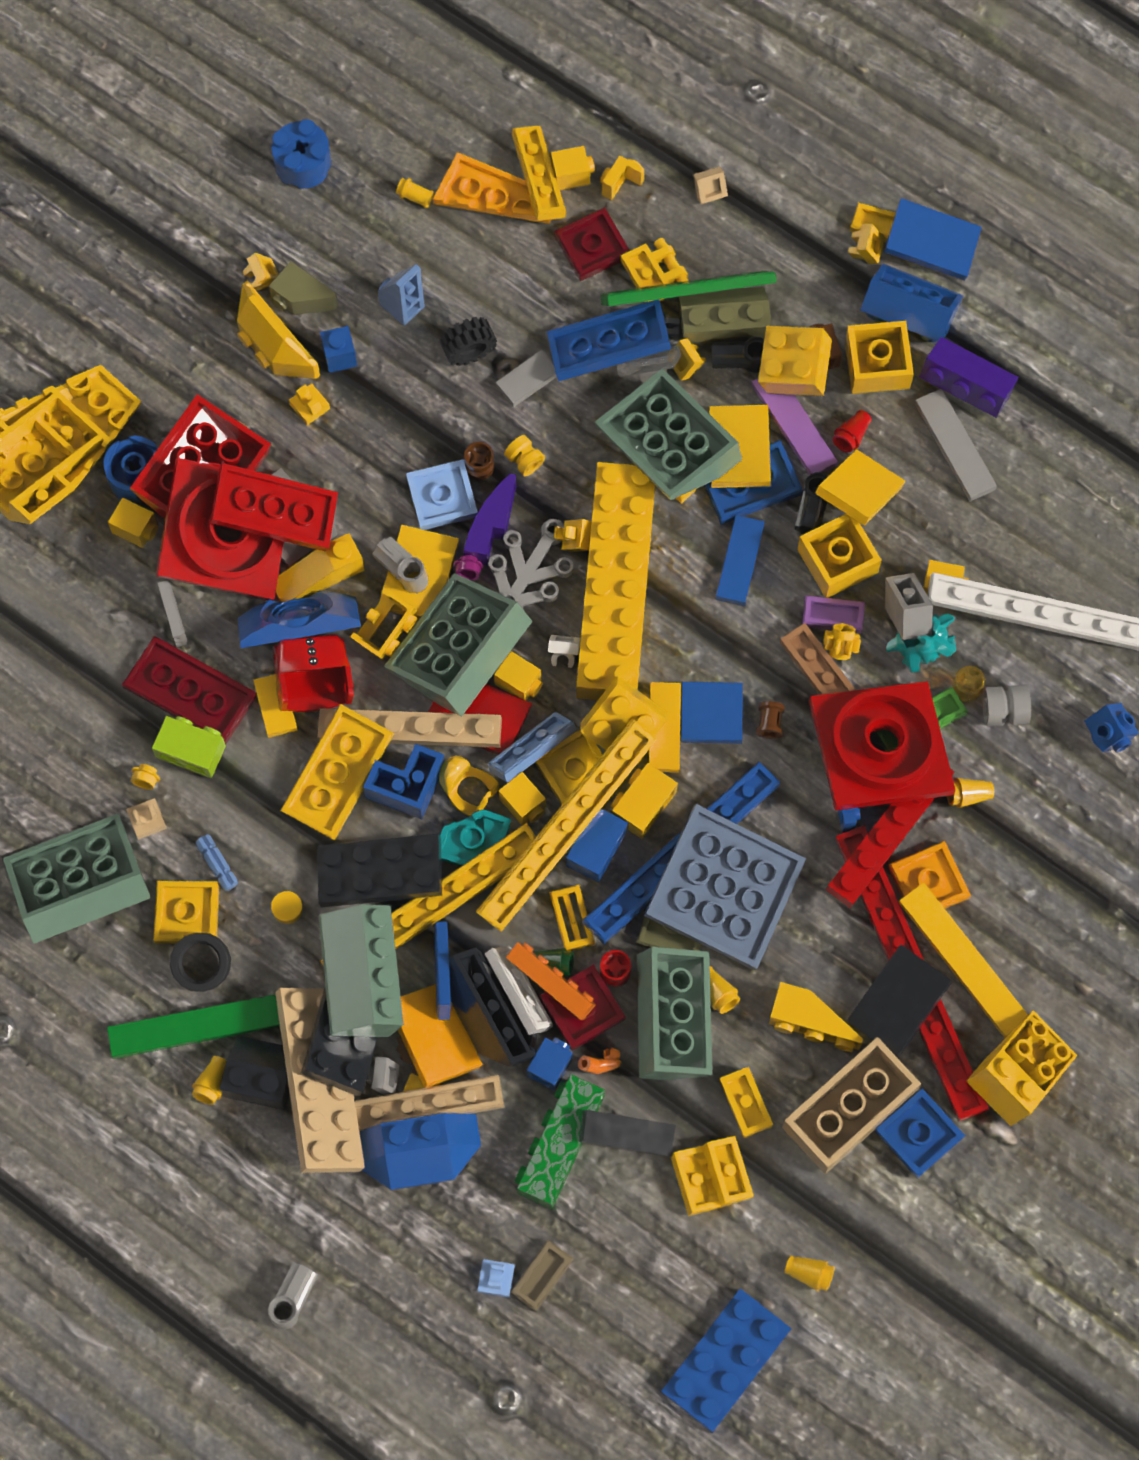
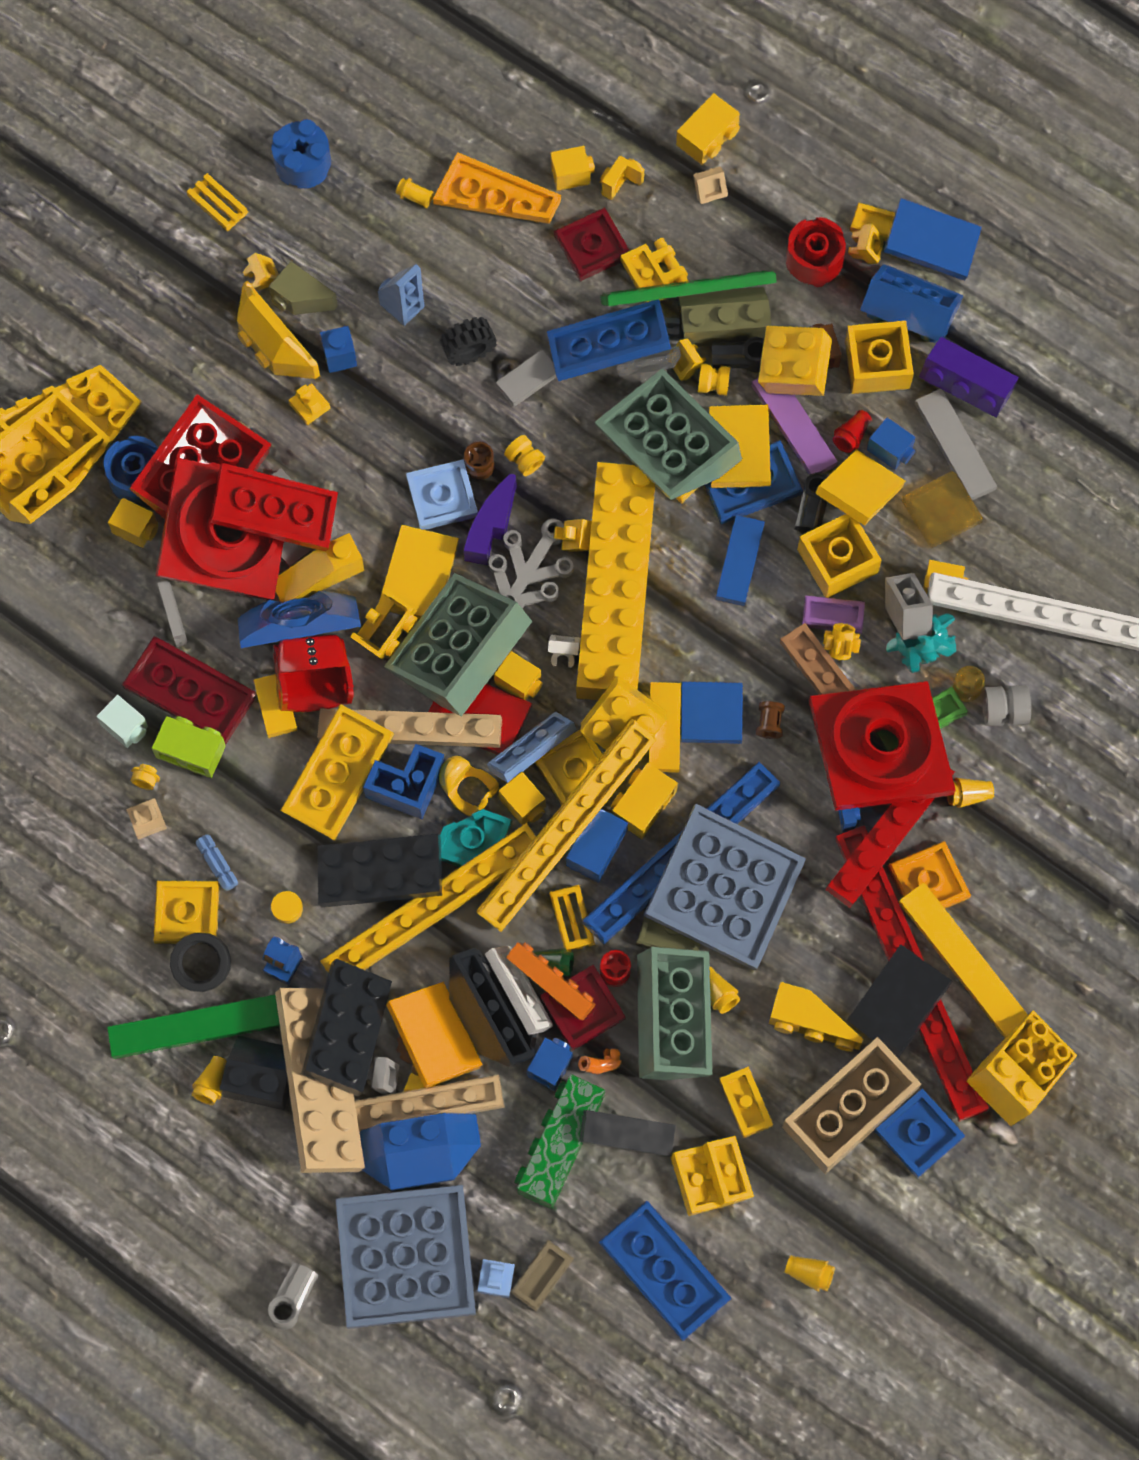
(76, 878): sand green slope -> none
(123, 722): none -> light aqua brick
(223, 193): none -> yellow tile
(281, 960): none -> blue leg
(361, 971): sand green slope -> none
(400, 564): light grey piece -> none
(405, 1257): none -> sand blue plate
(442, 971): blue tile -> none
(468, 567): magenta plate -> none
(538, 173): yellow tile -> none
(665, 1270): none -> blue tile
(708, 129): none -> yellow brick
(714, 379): none -> yellow wheel
(726, 1360): blue plate -> none
(815, 251): none -> red brick
(891, 444): none -> blue brick
(942, 509): none -> clear yellow tile
(1112, 728): blue brick -> none

